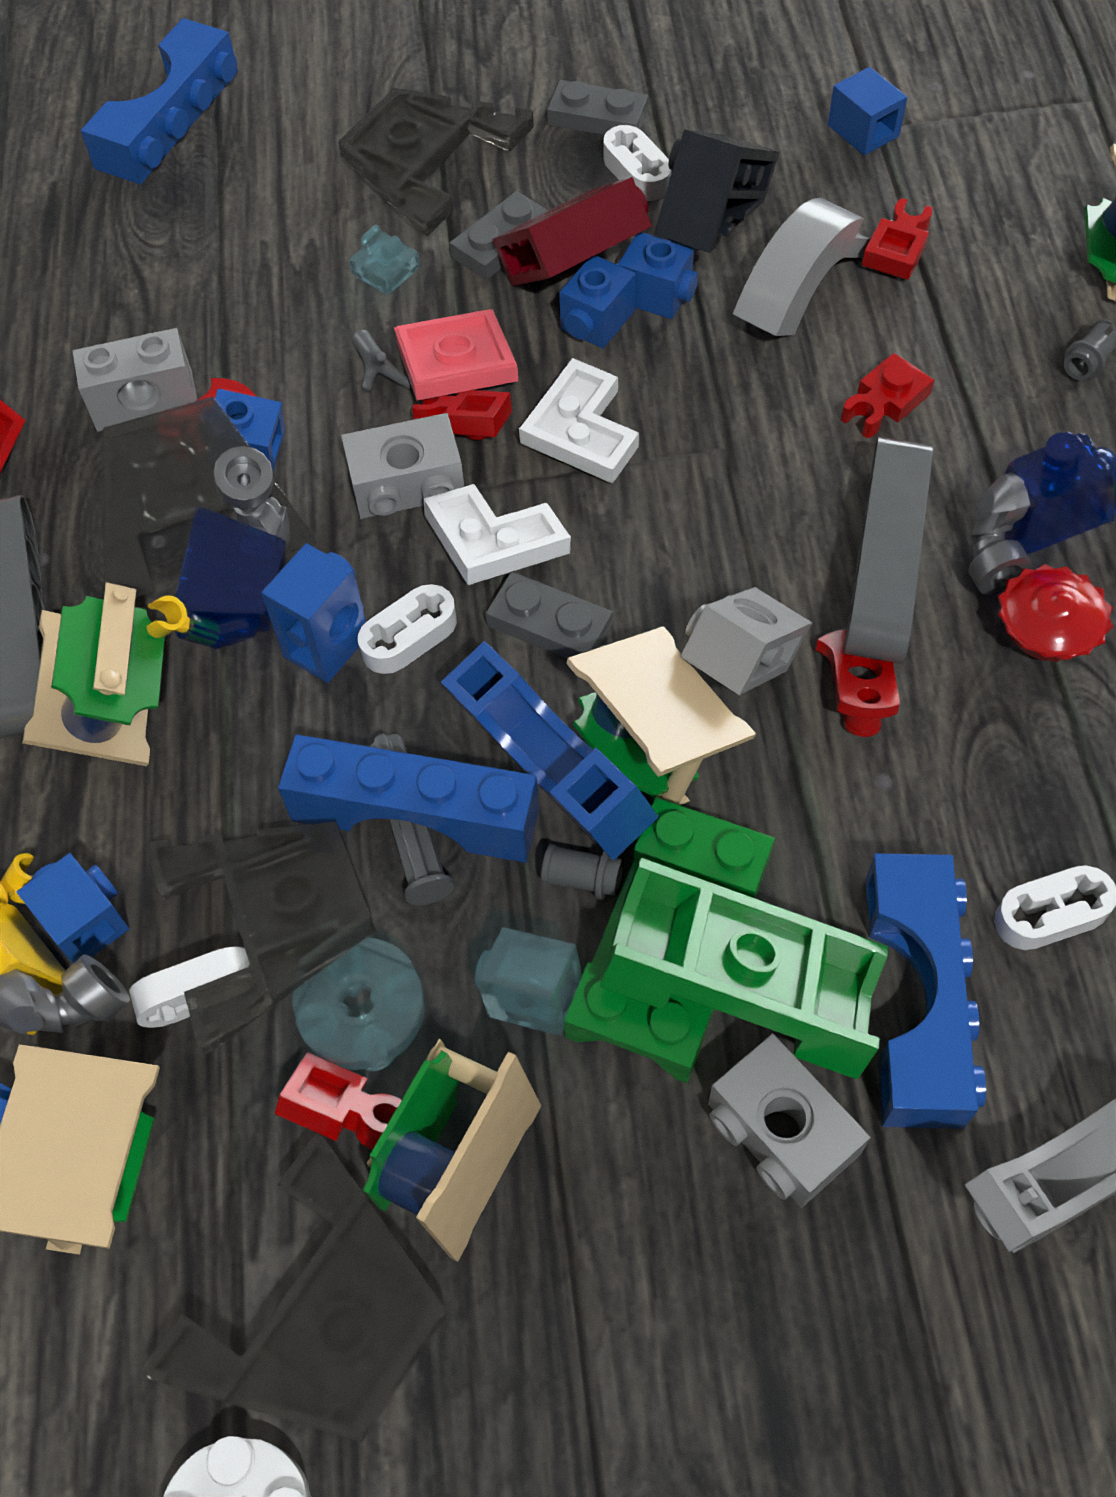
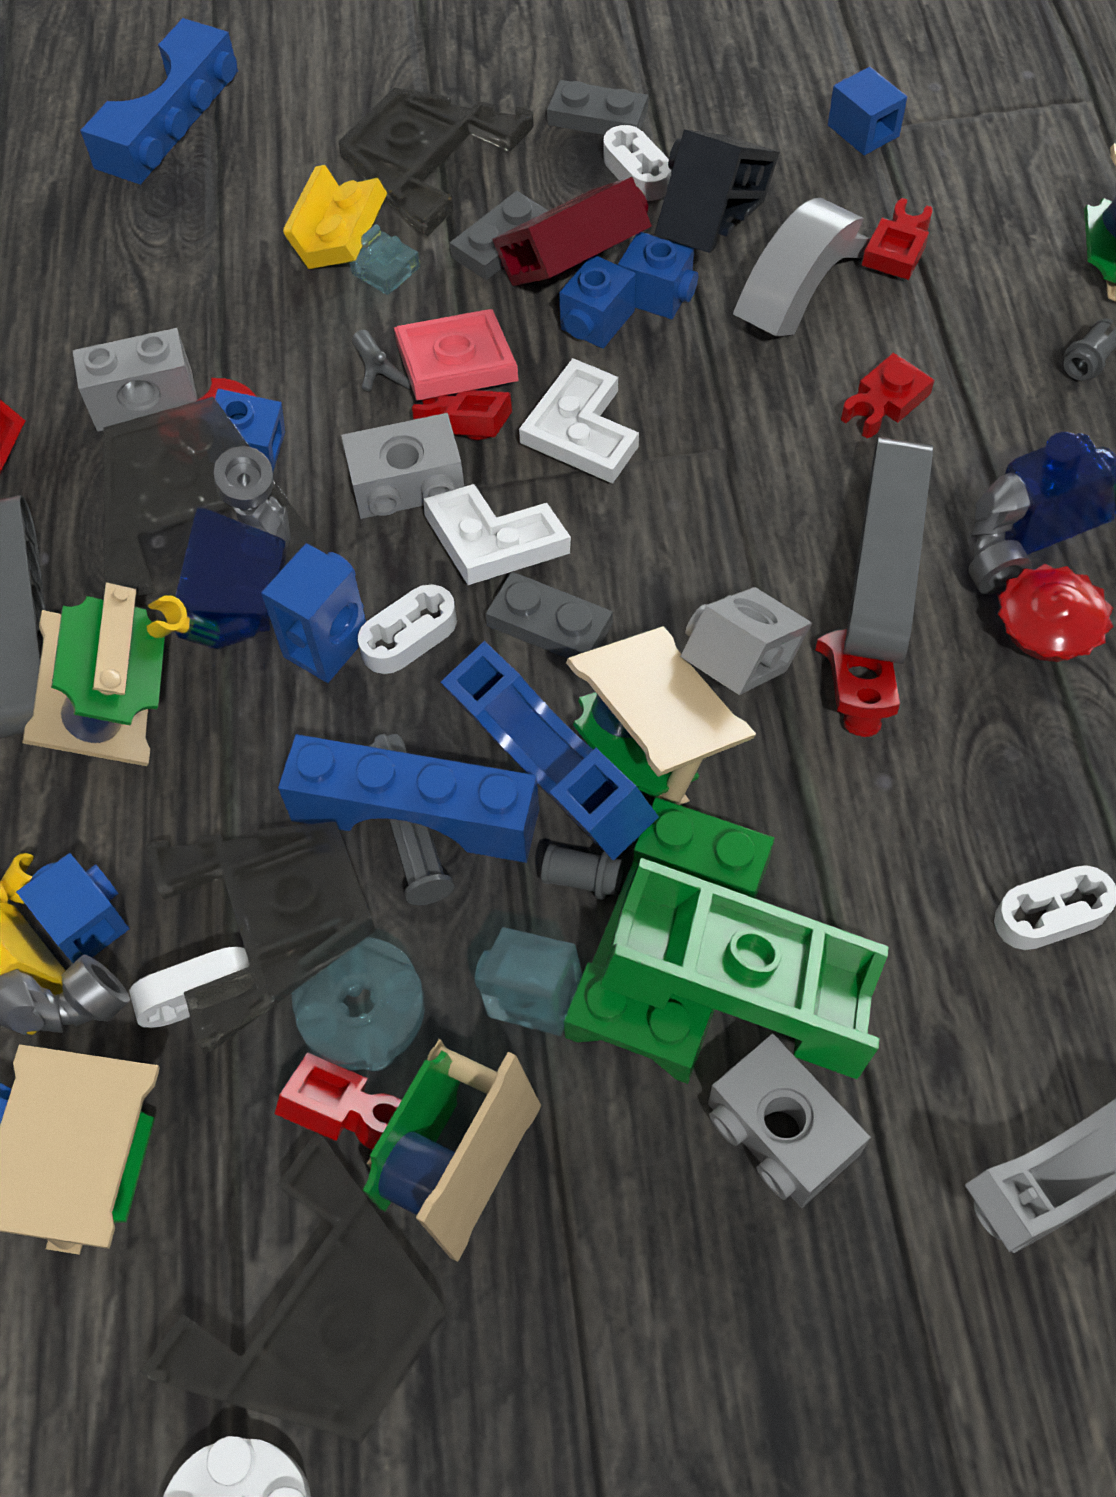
(332, 218): none -> yellow bracket
(929, 1071): blue arch -> none

